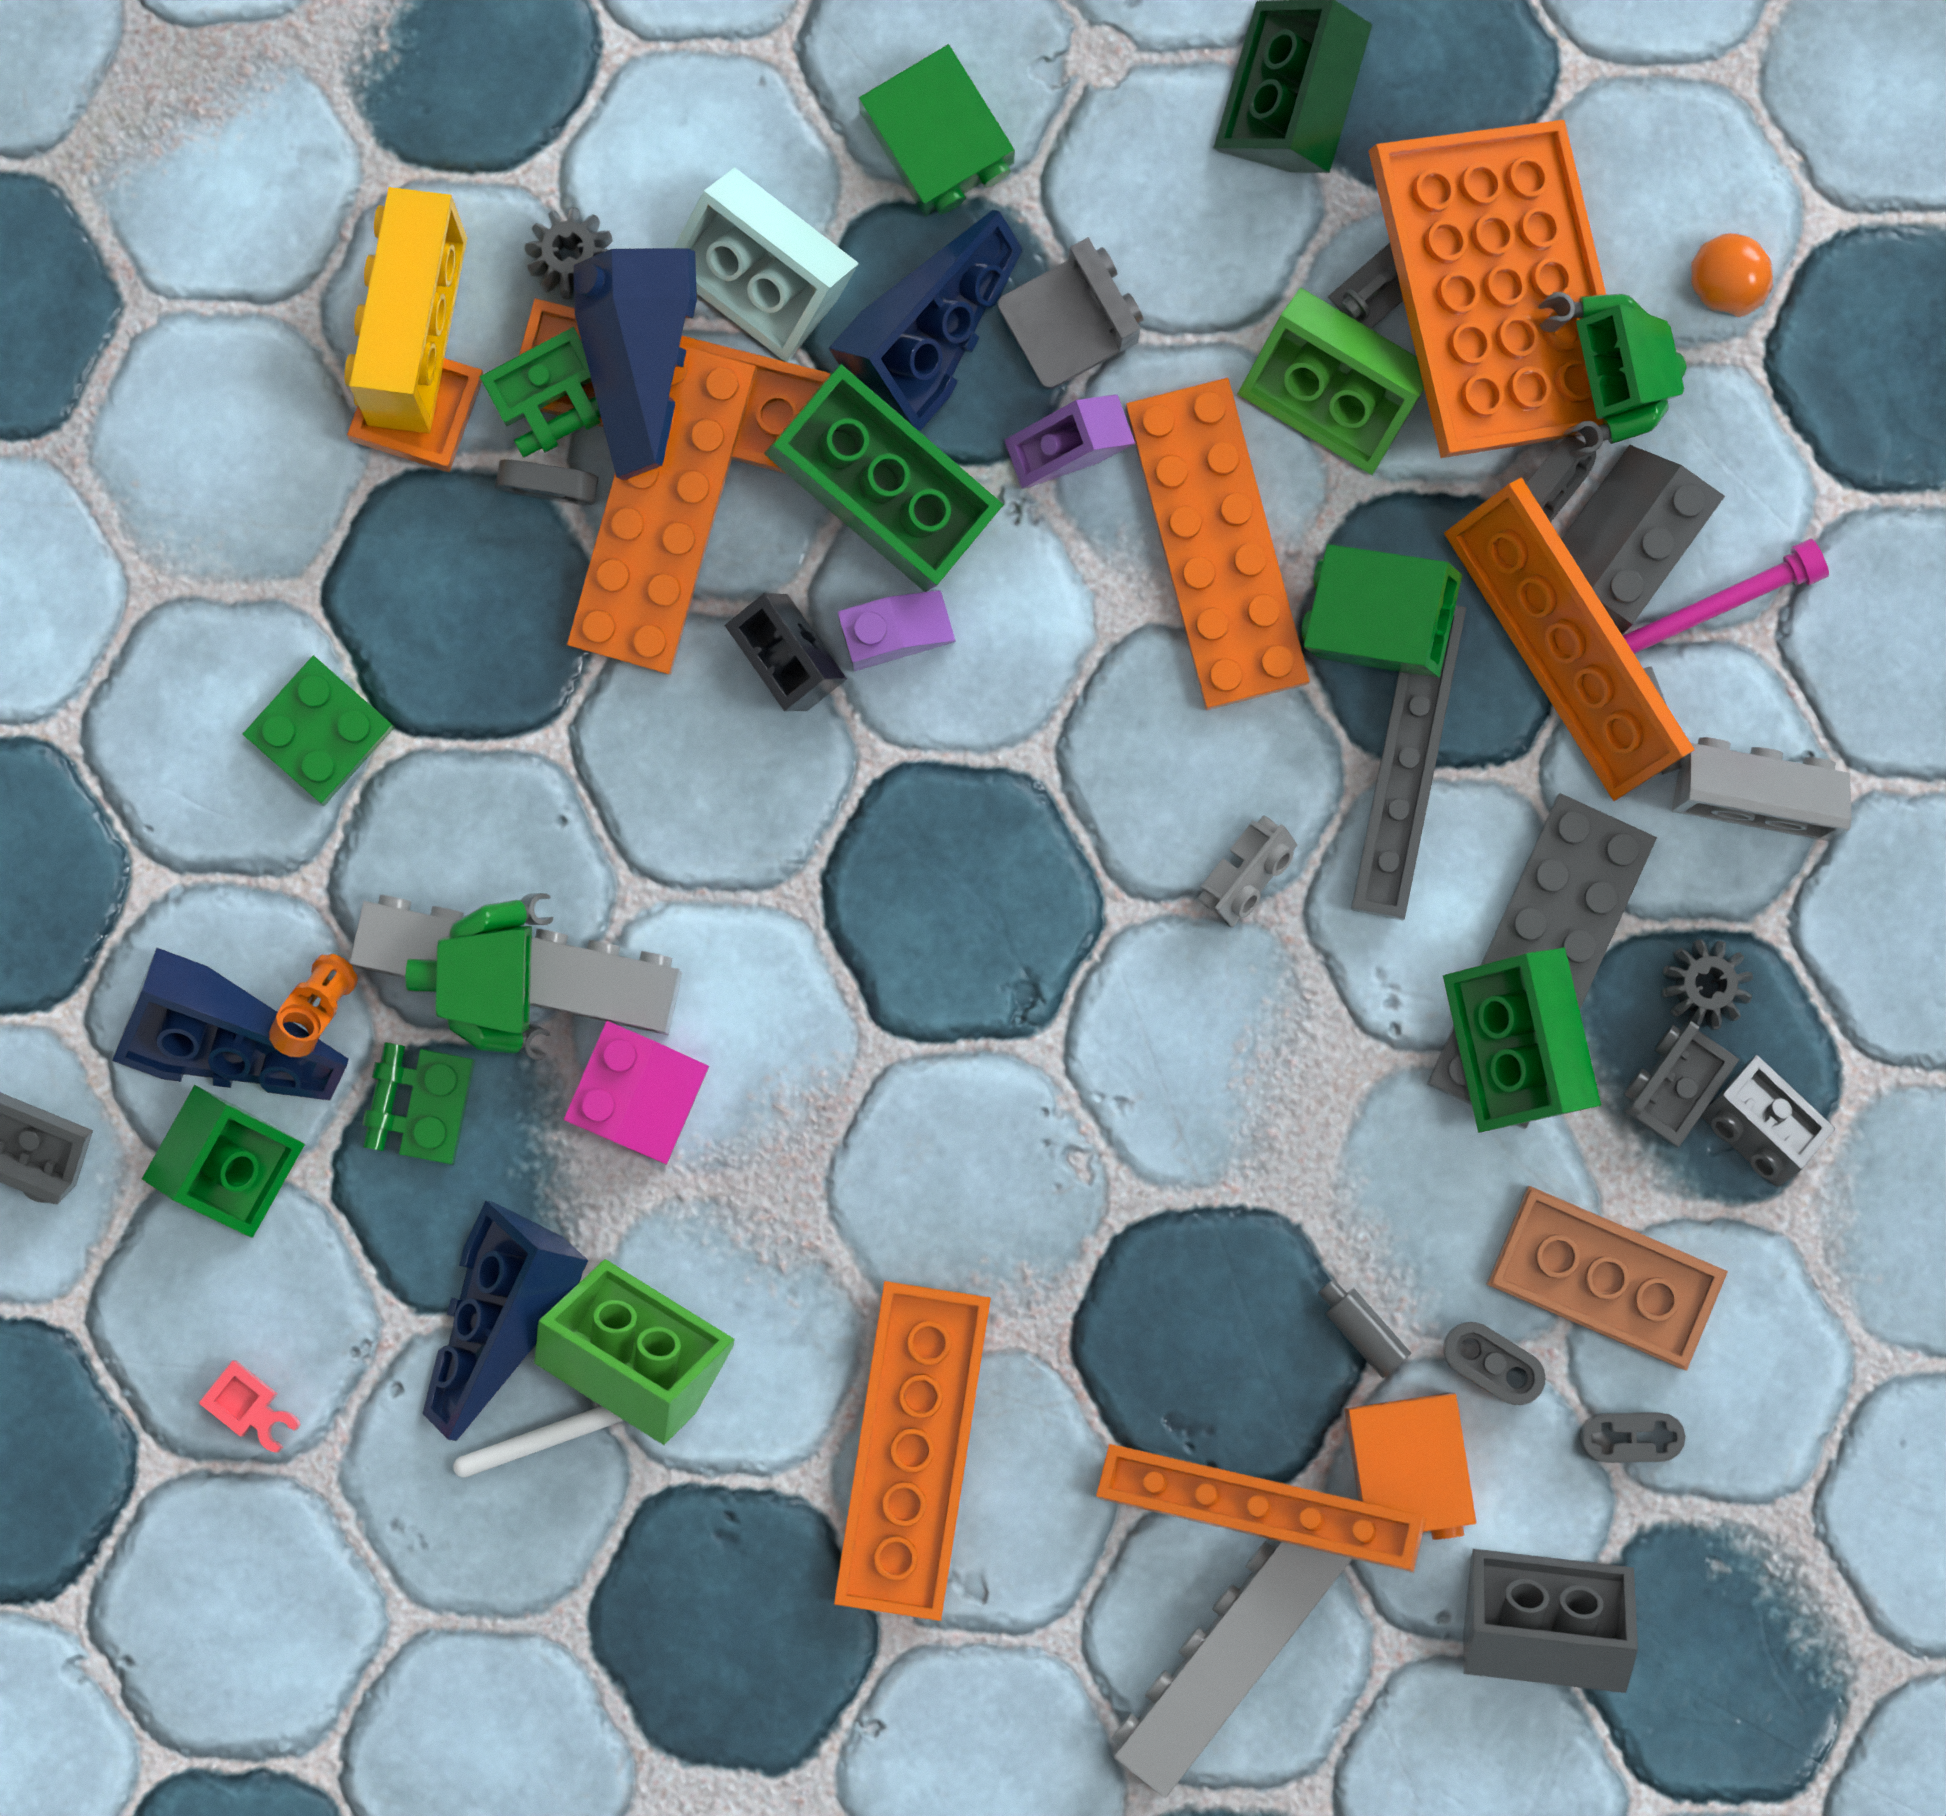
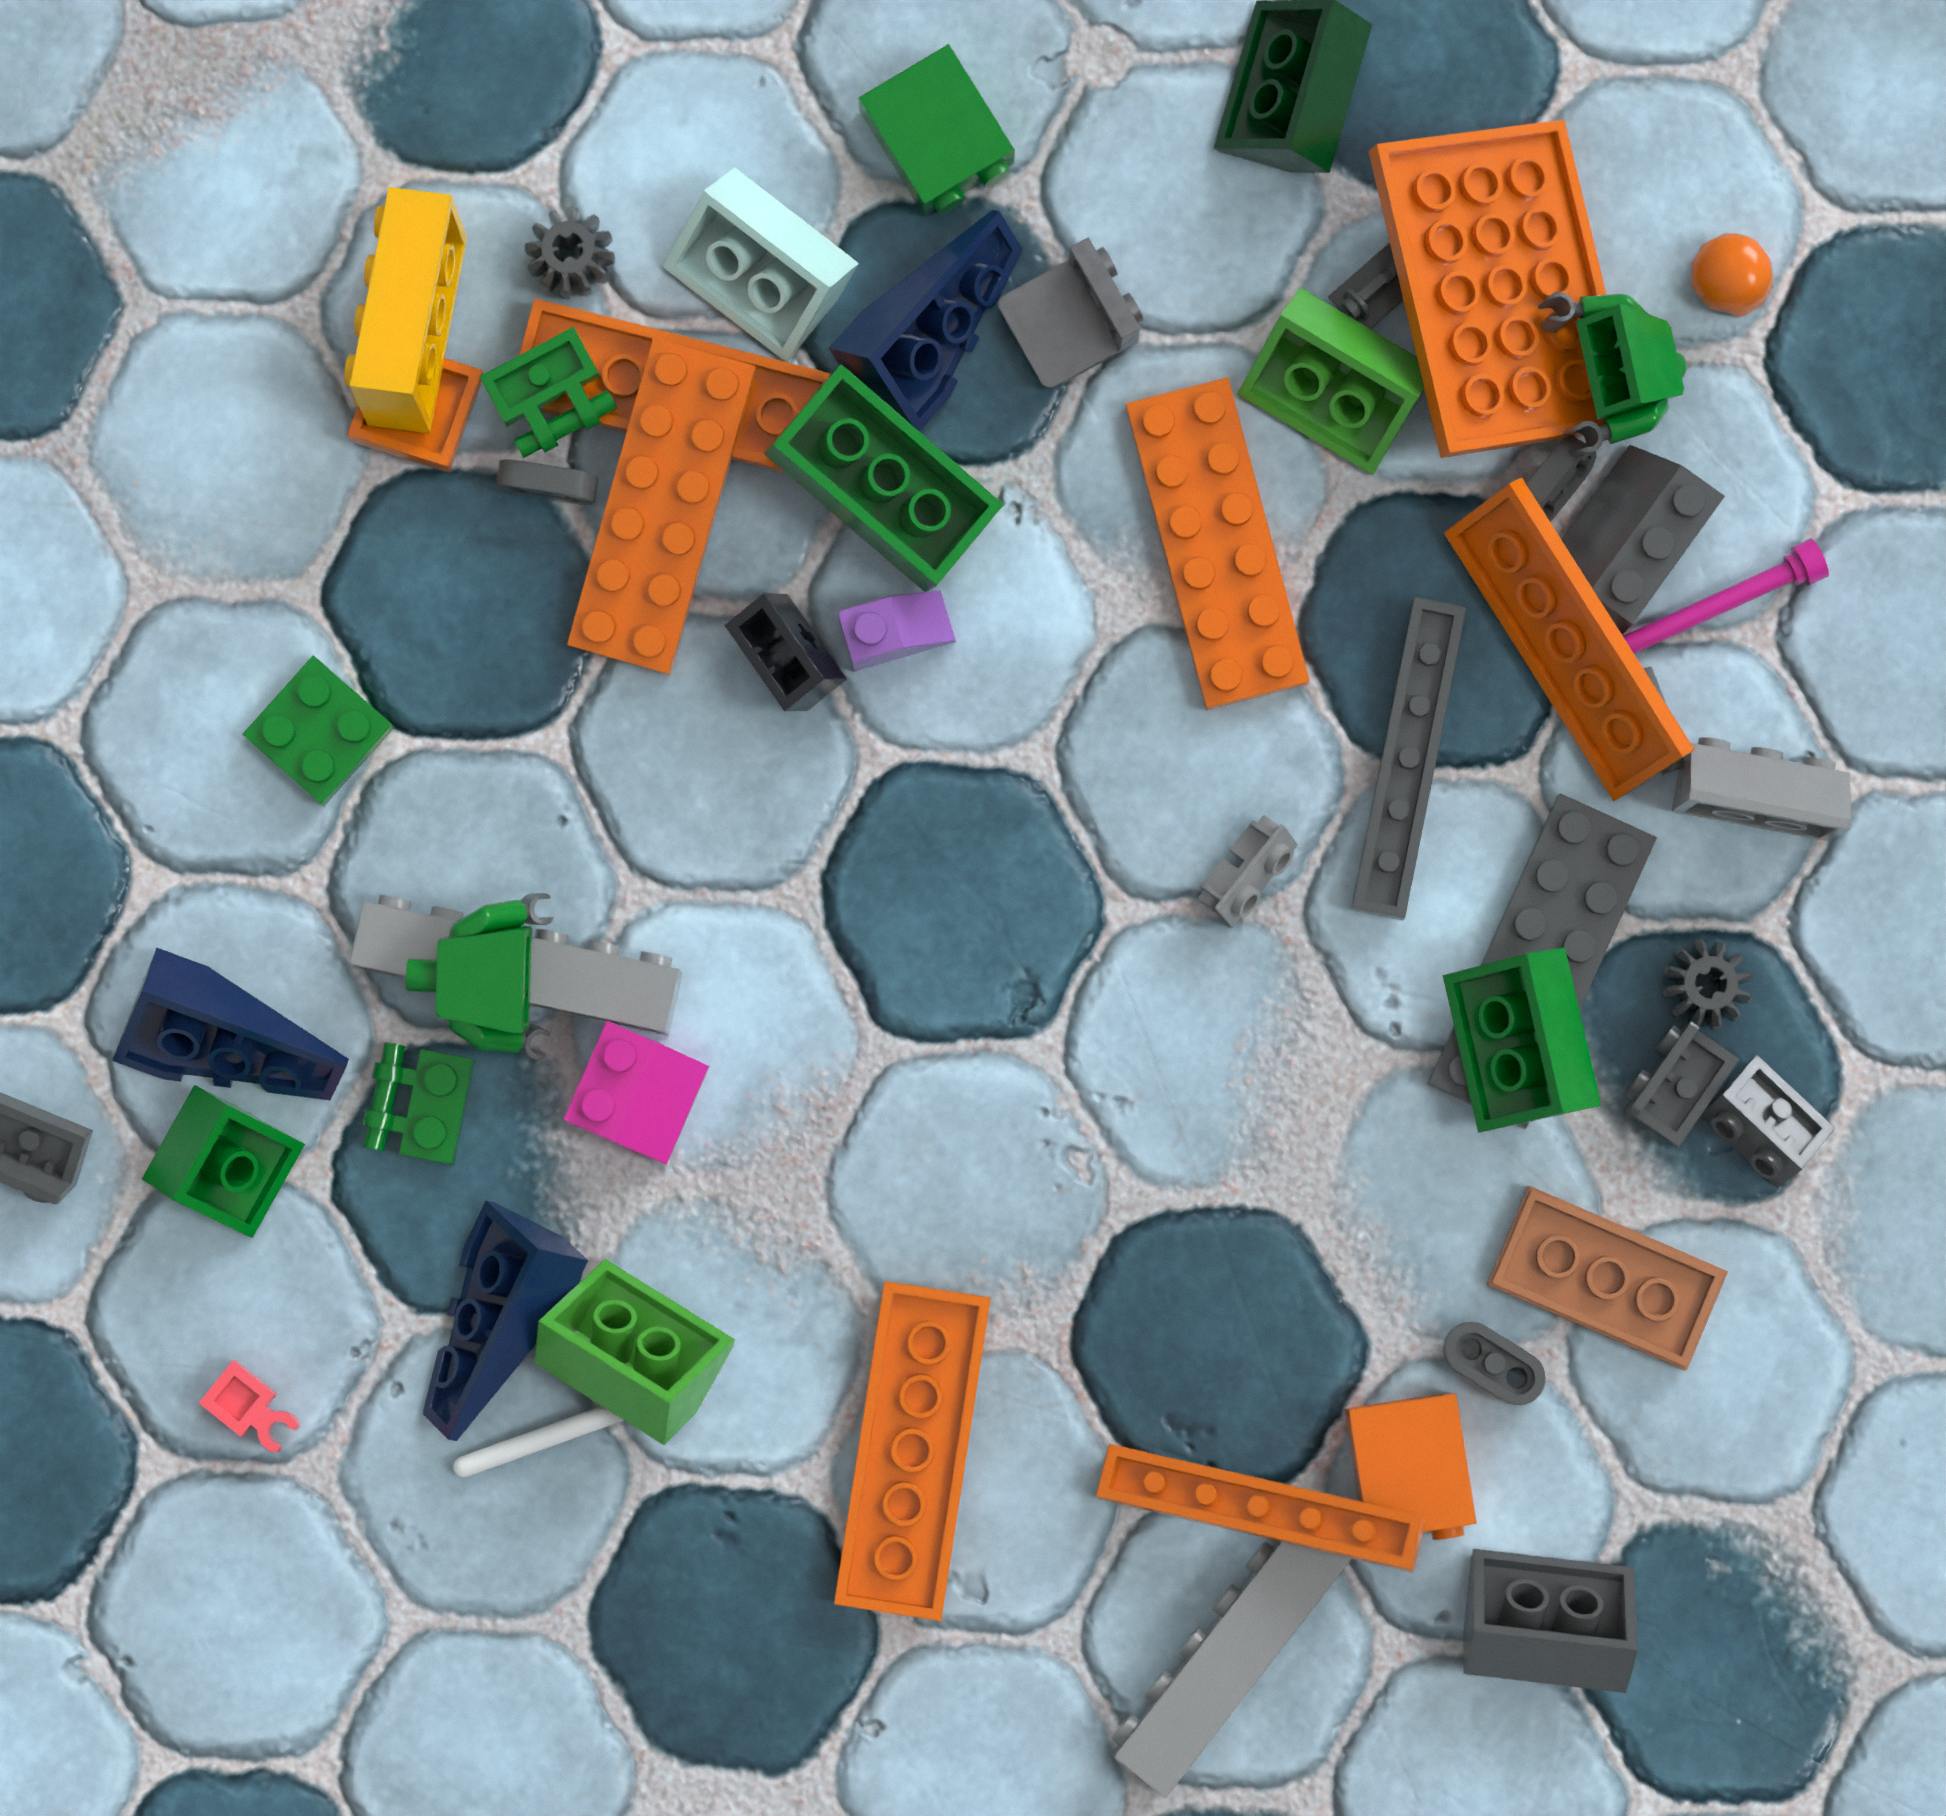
(300, 1007): orange connector -> none
(631, 333): dark blue wedge -> none
(1069, 440): medium lavender slope -> none
(1364, 1328): dark grey cylinder -> none
(1382, 610): green brick -> none
(1632, 1450): dark grey beam -> none

